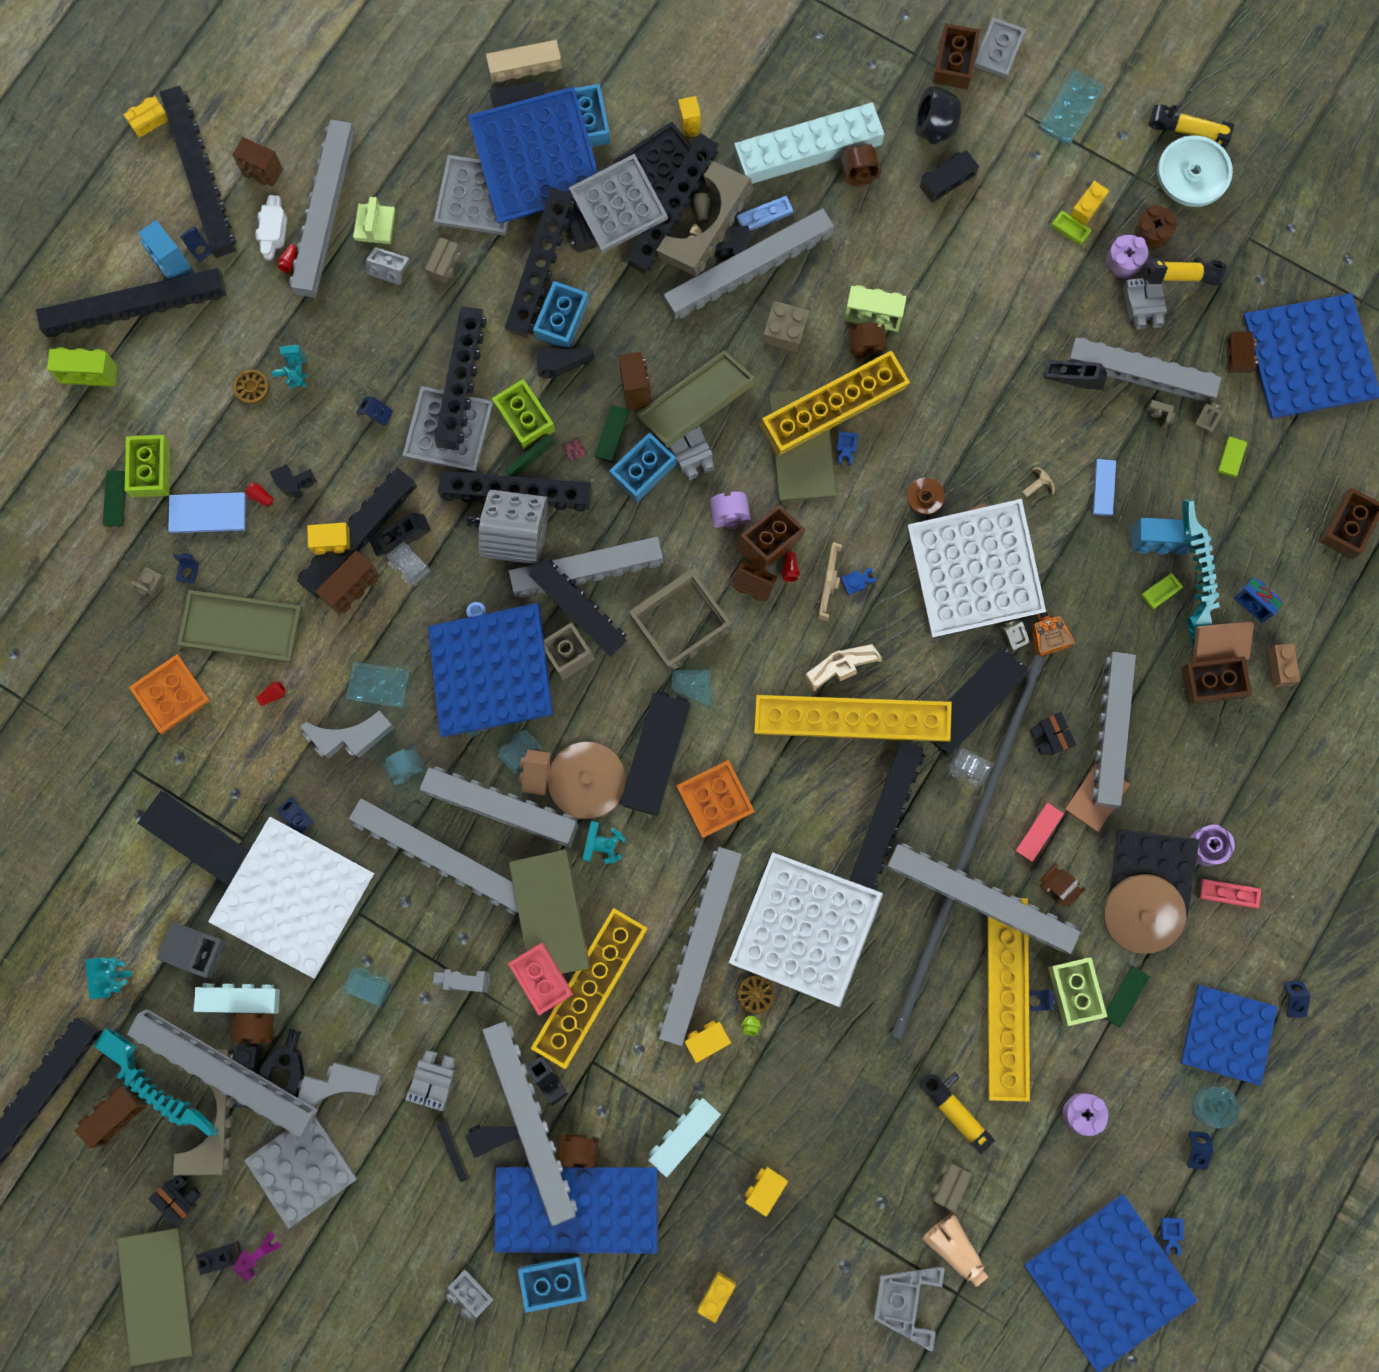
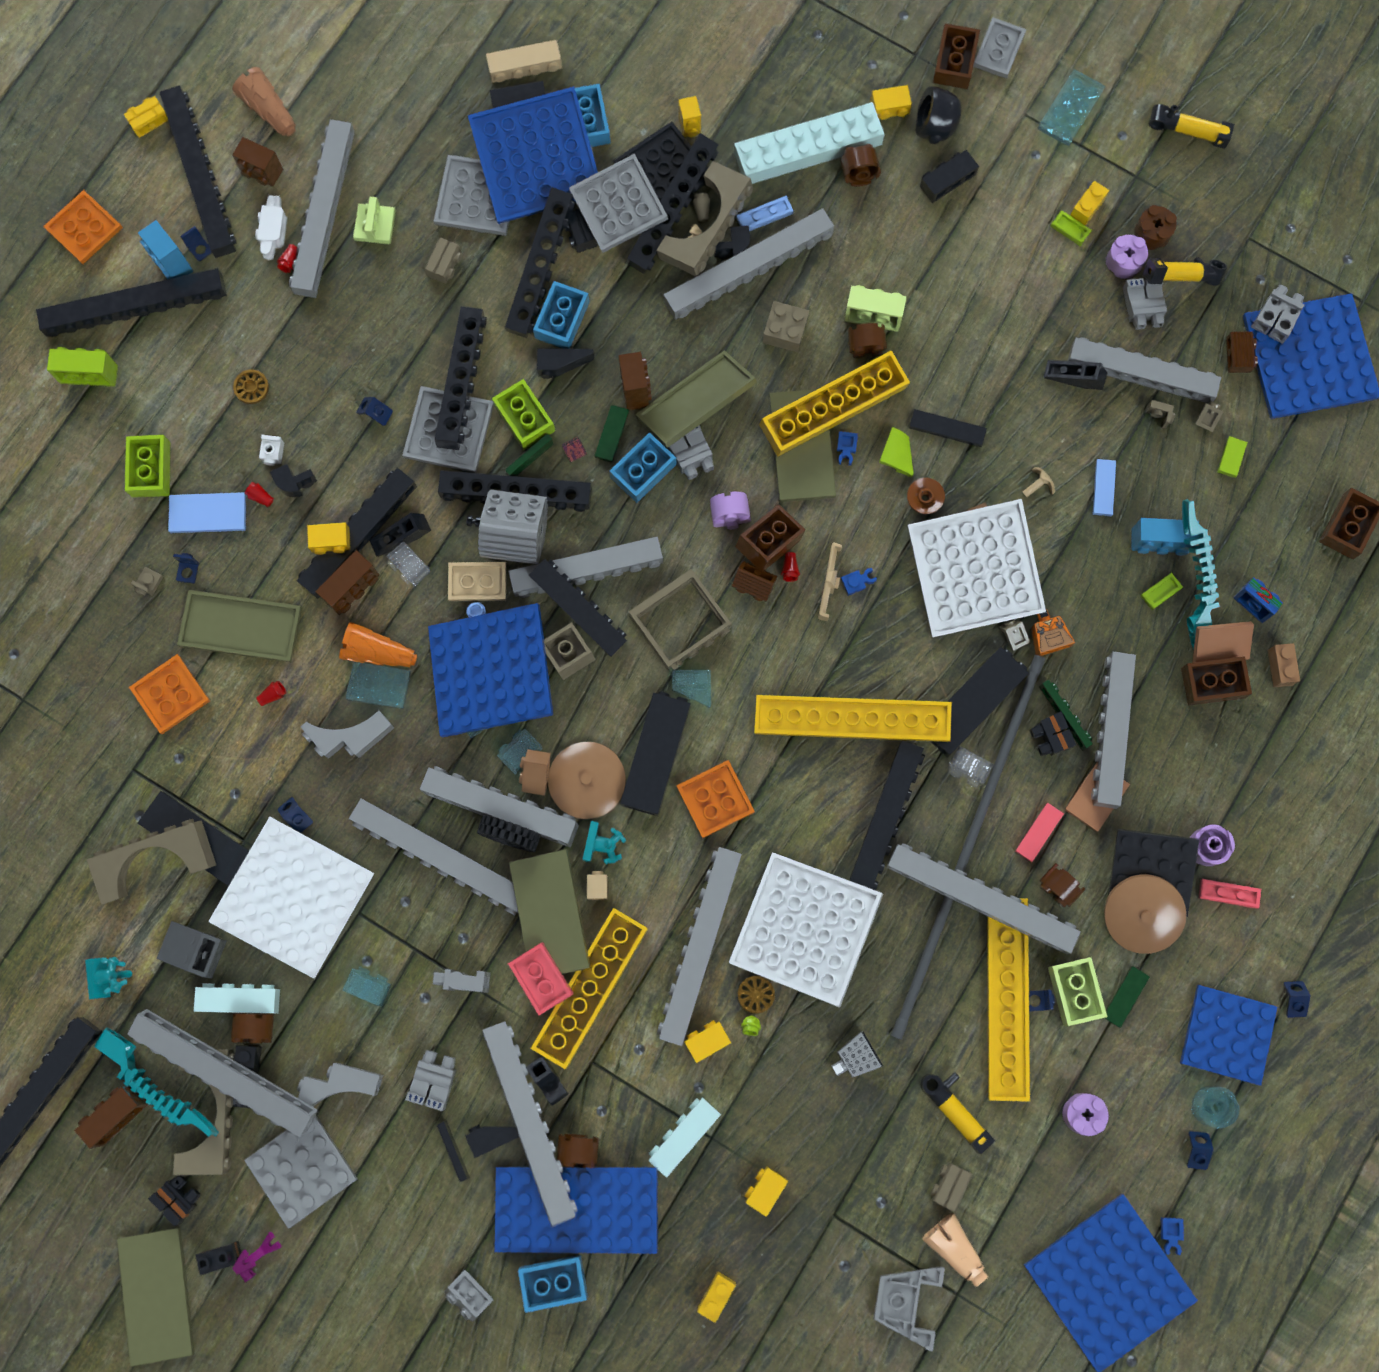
(83, 227): none -> orange plate
(111, 868): none -> dark tan arch
(114, 499): dark green tile -> none
(260, 96): none -> nougat cone
(277, 446): none -> white brick
(294, 357): teal piece -> none
(295, 1066): black piece -> none
(370, 647): none -> orange cone
(386, 265): light grey bracket -> none
(402, 764): clear light blue brick -> none
(477, 581): none -> tan plate
(508, 833): none -> black tyre
(597, 886): none -> tan brick
(841, 664): tan plate -> none
(857, 1057): none -> light grey torso
(892, 102): none -> yellow brick
(898, 453): none -> lime slope
(948, 428): none -> black tile
(1051, 693): none -> dark green plate
(1194, 171): light aqua dish -> none
(1282, 307): none -> light grey hips

